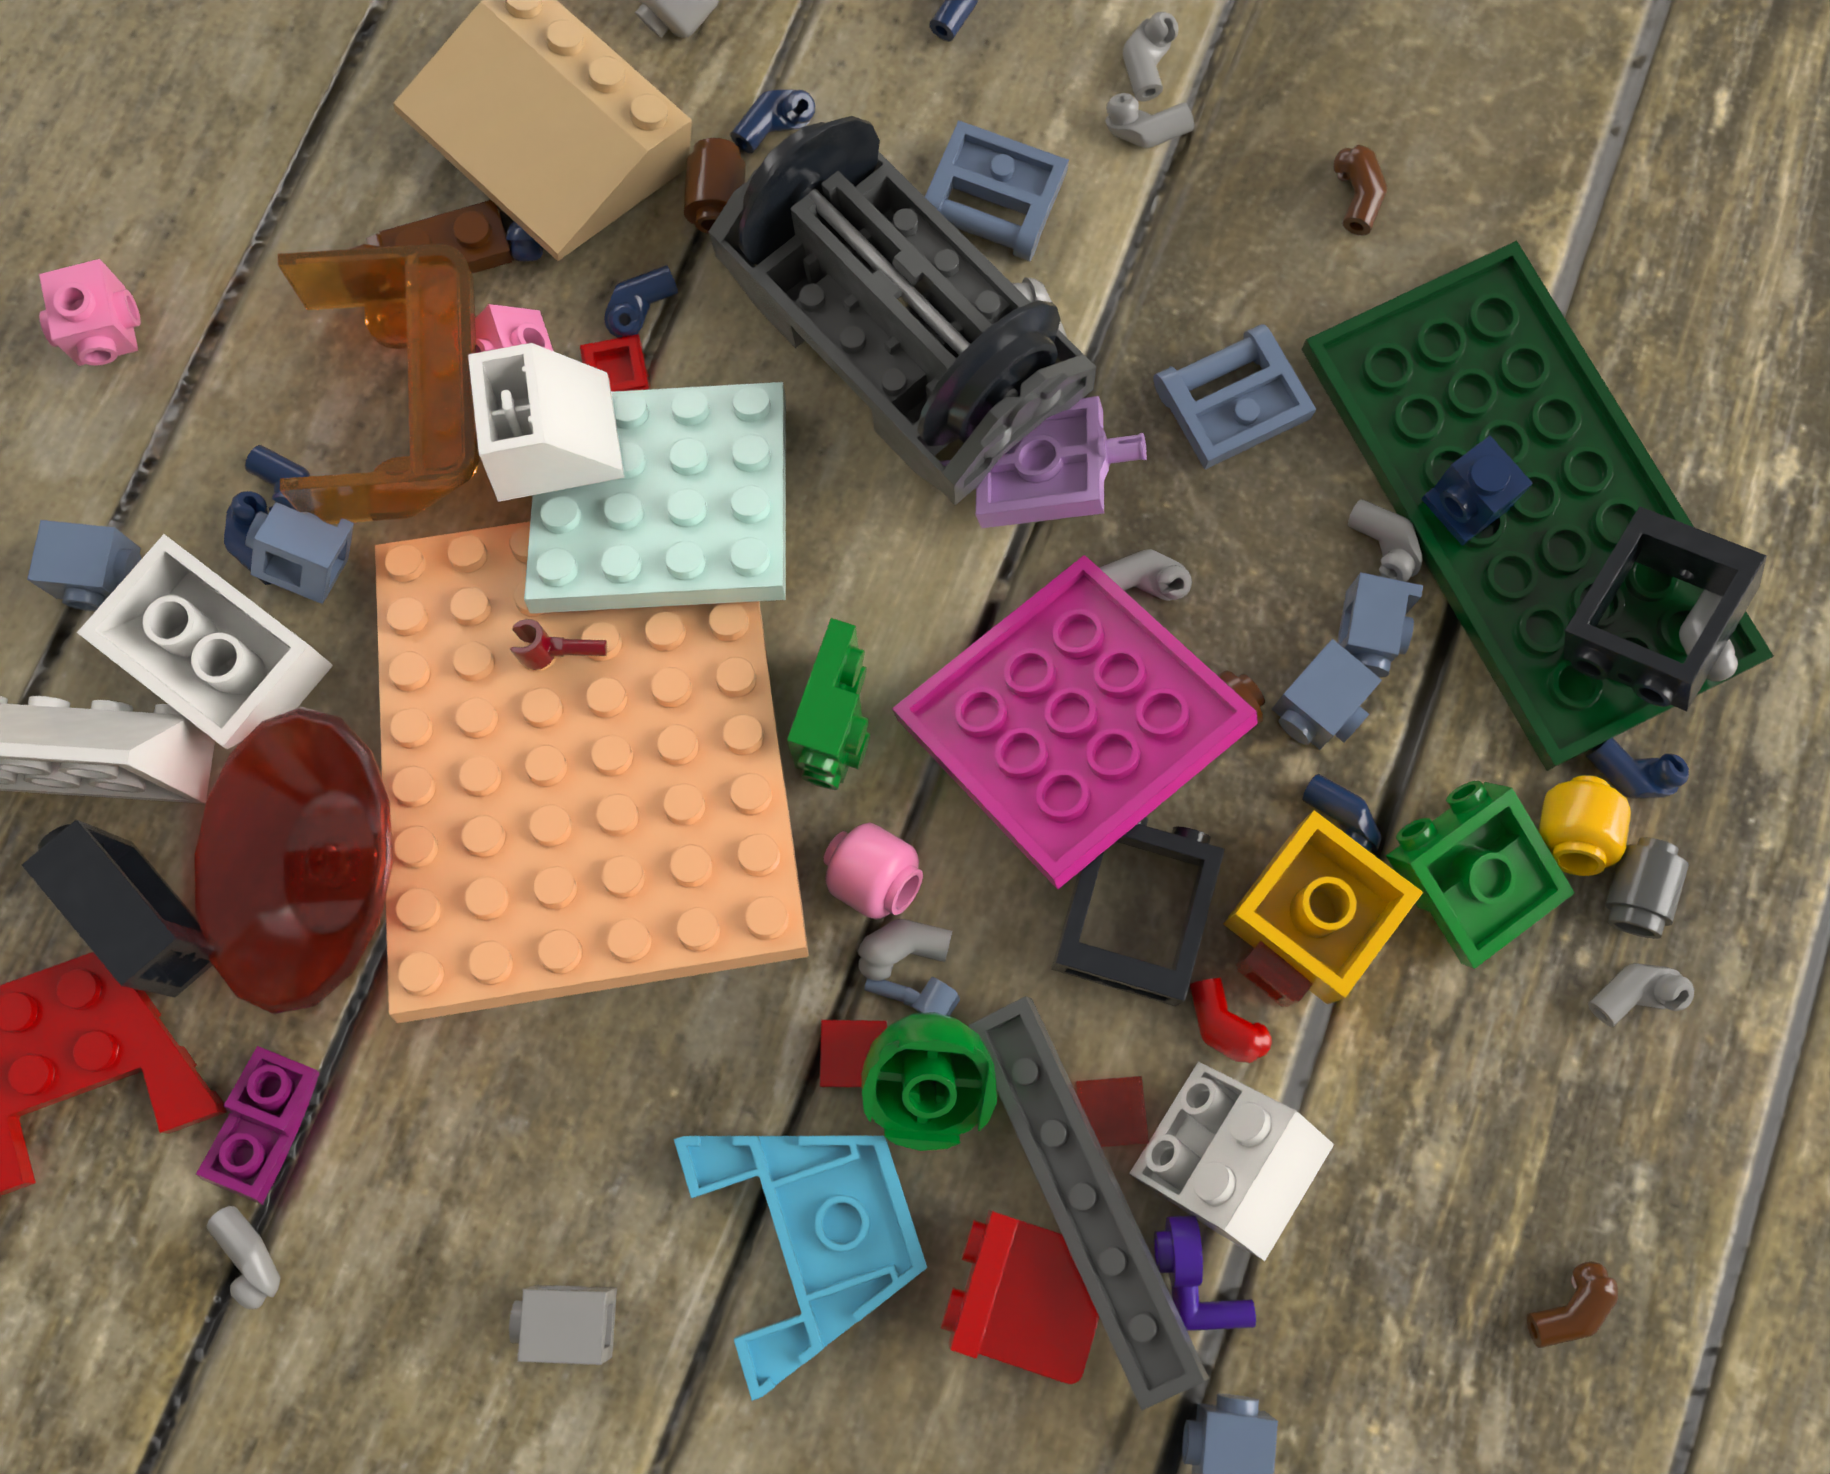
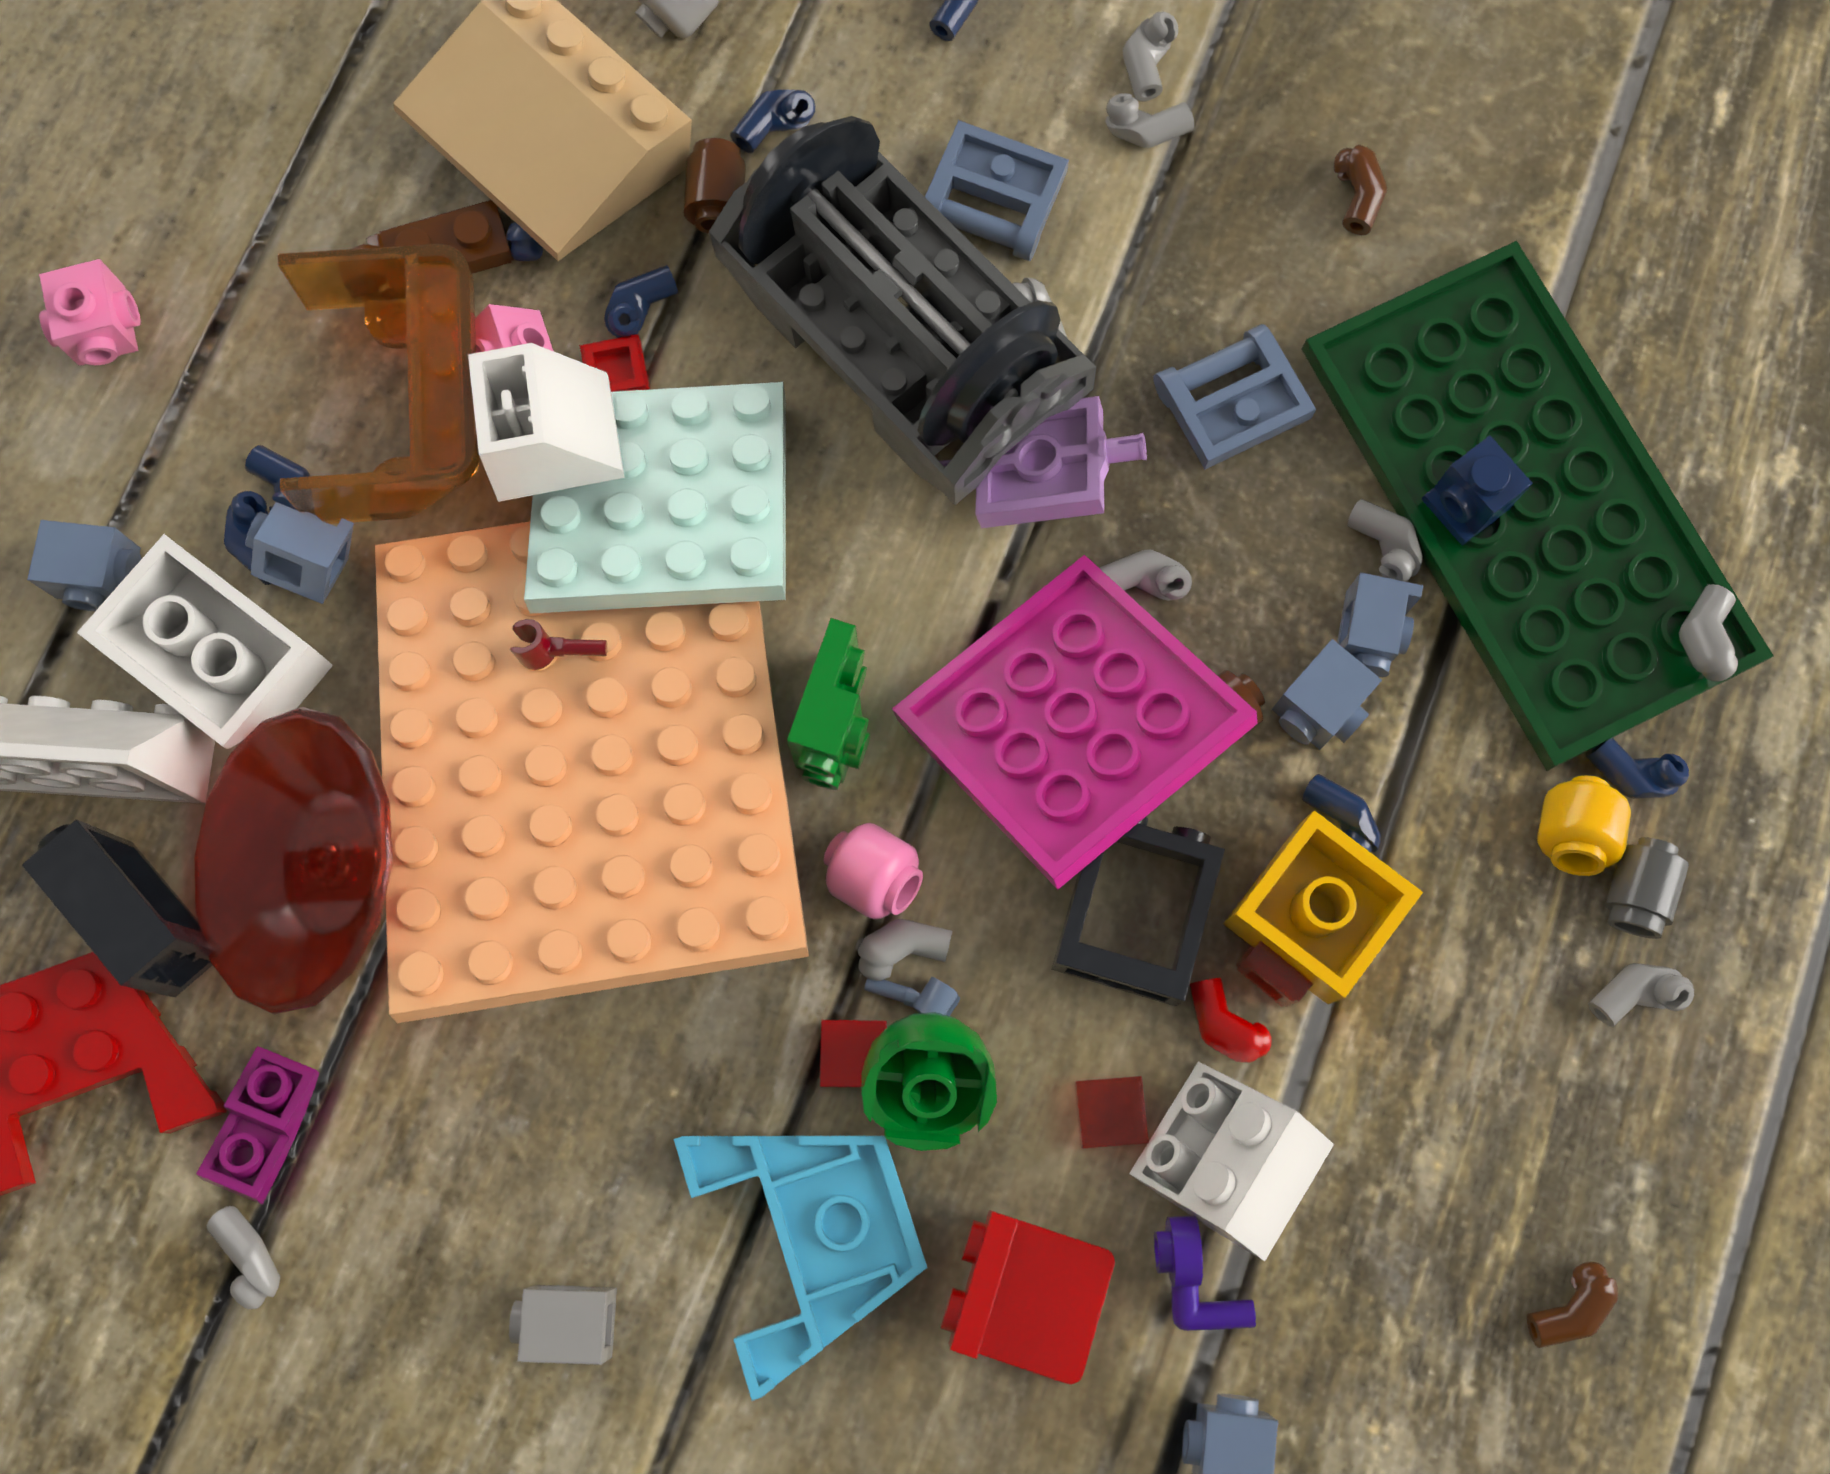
(1089, 1206): dark grey plate -> none
(1480, 870): green plate -> none
(1685, 555): black window -> none

